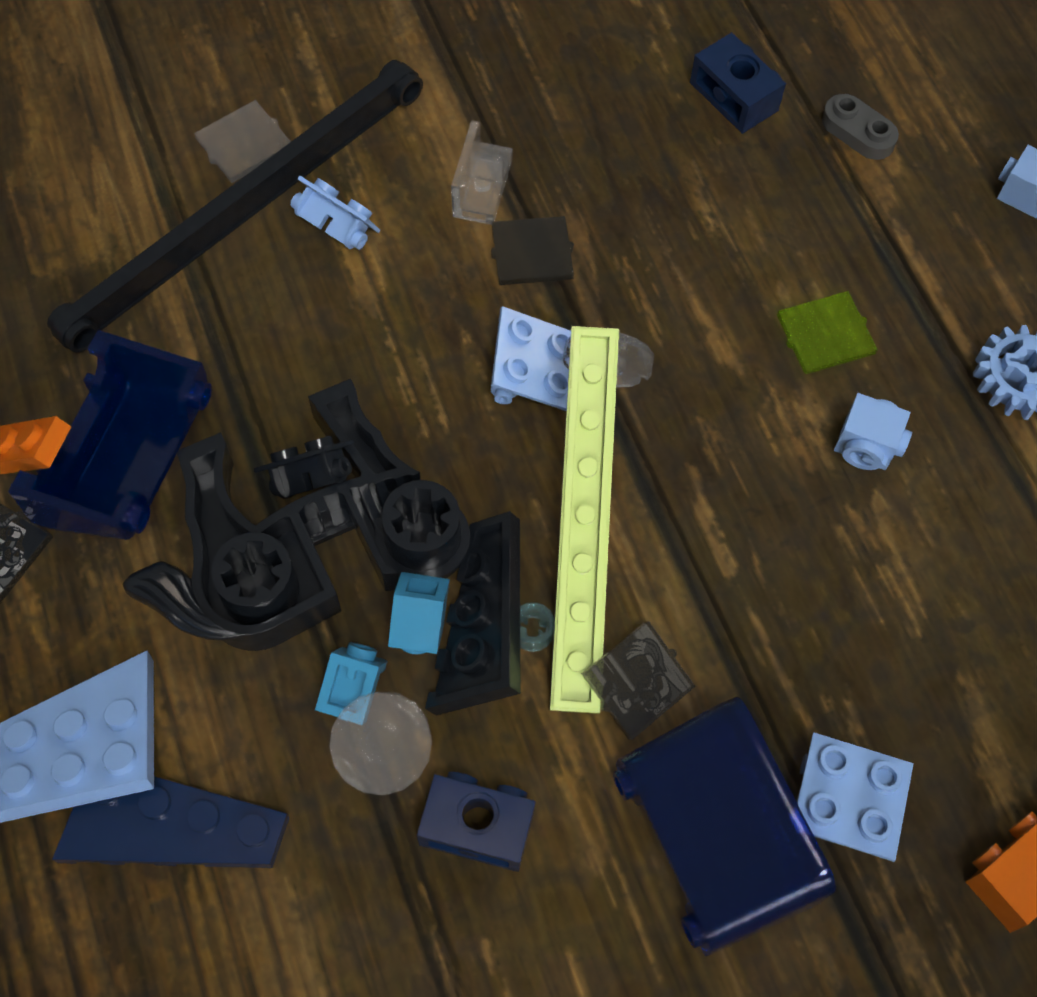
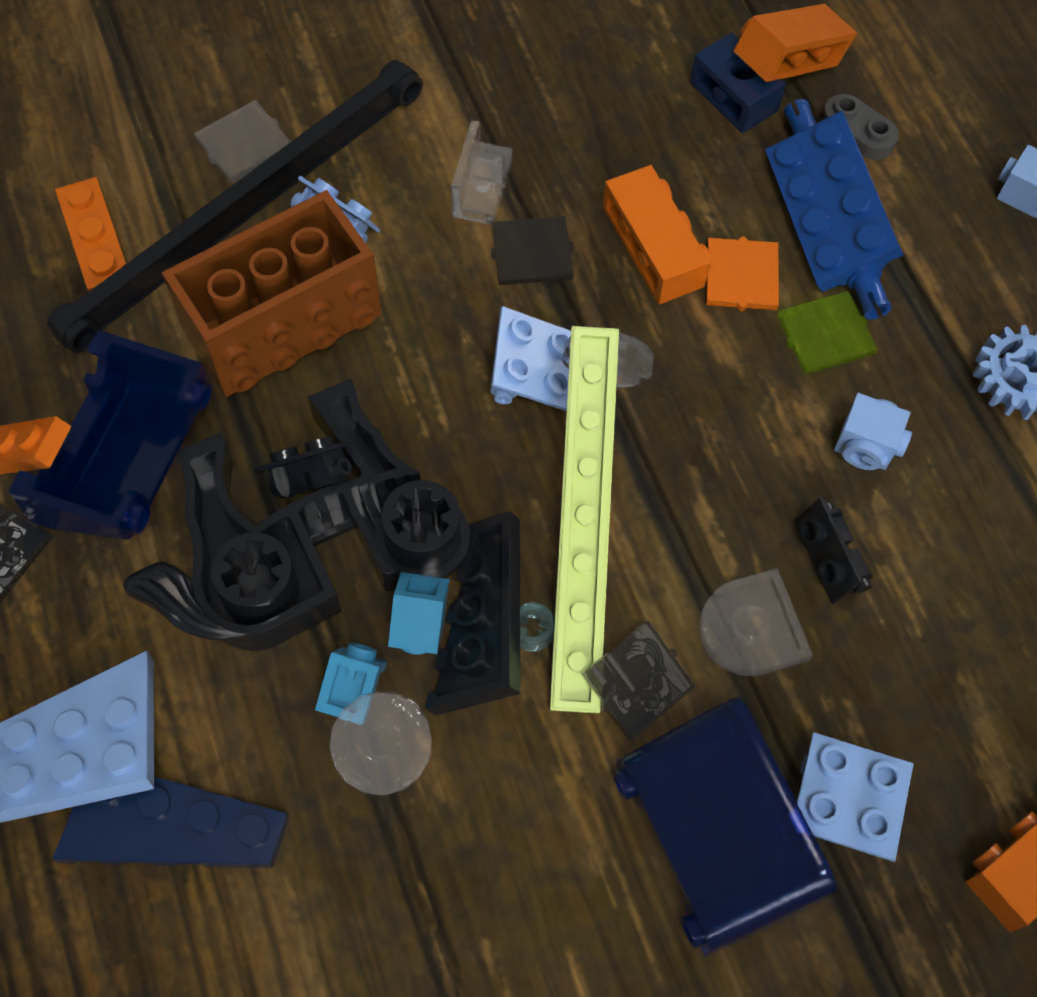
(91, 230): none -> orange plate
(275, 292): none -> dark orange brick
(499, 843): dark blue brick -> none
(656, 234): none -> orange brick
(743, 274): none -> orange piece
(753, 626): none -> clear tile
(794, 42): none -> orange brick
(826, 540): none -> black hinge
(835, 206): none -> blue plate

